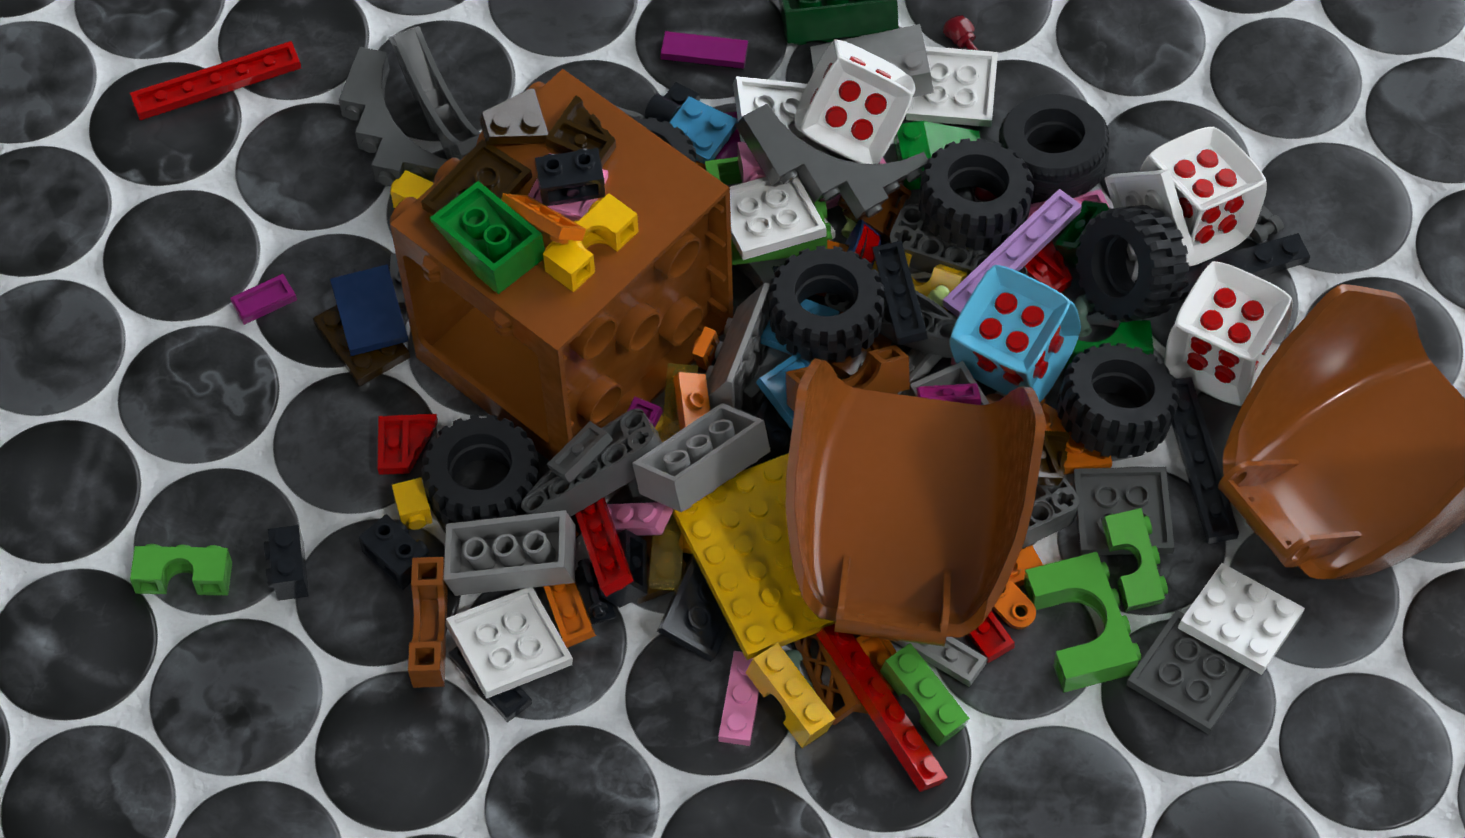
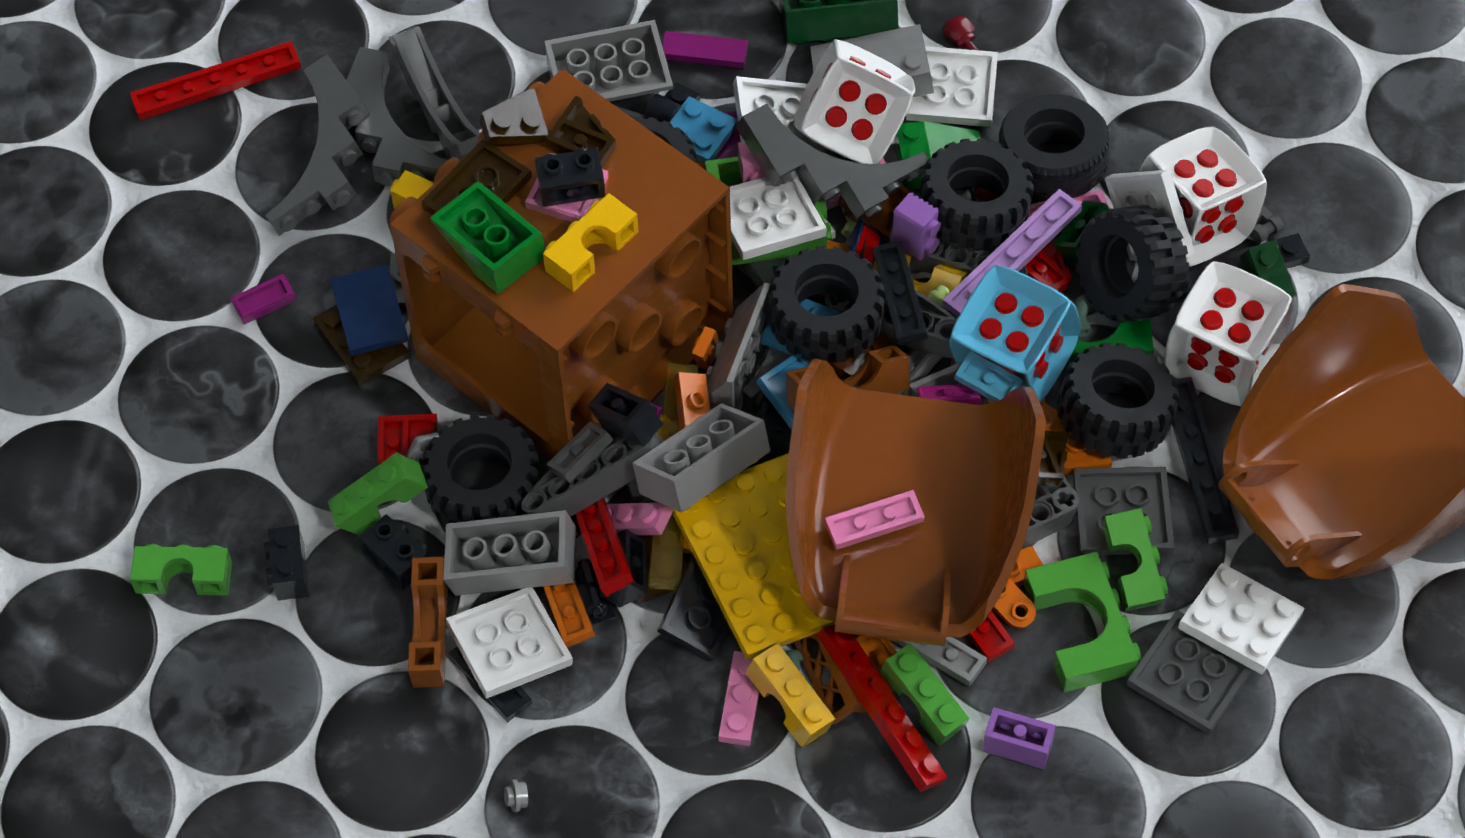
(334, 149): none -> dark grey arch
(393, 479): none -> bright green arch
(412, 503): yellow brick -> none
(419, 446): none -> light grey arm
(516, 795): none -> light grey plate
(544, 218): orange plate -> none
(613, 60): none -> light grey slope
(625, 414): none -> black brick
(874, 519): none -> bright pink plate
(916, 226): none -> medium lavender brick
(986, 377): none -> medium azure panel
(1018, 738): none -> medium lavender brick
(1267, 263): none -> dark green brick

